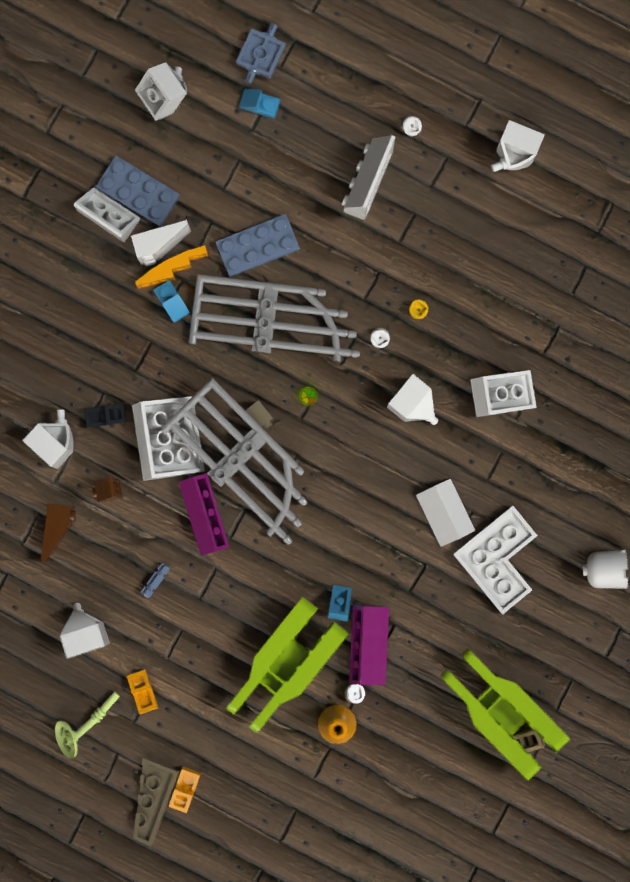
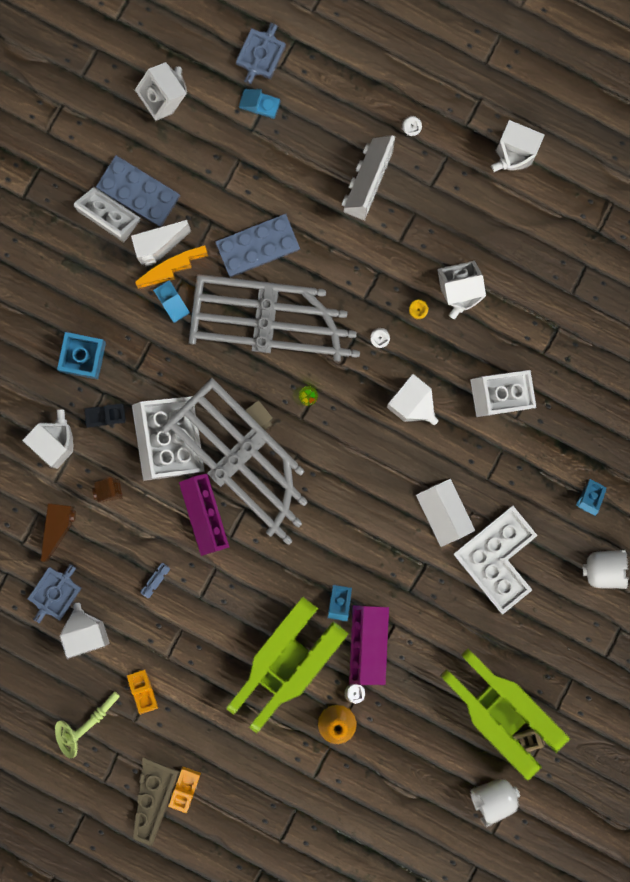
(54, 593): none -> sand blue plate
(81, 355): none -> dark azure brick
(462, 286): none -> white piece
(495, 800): none -> white cylinder
(592, 497): none -> dark azure slope

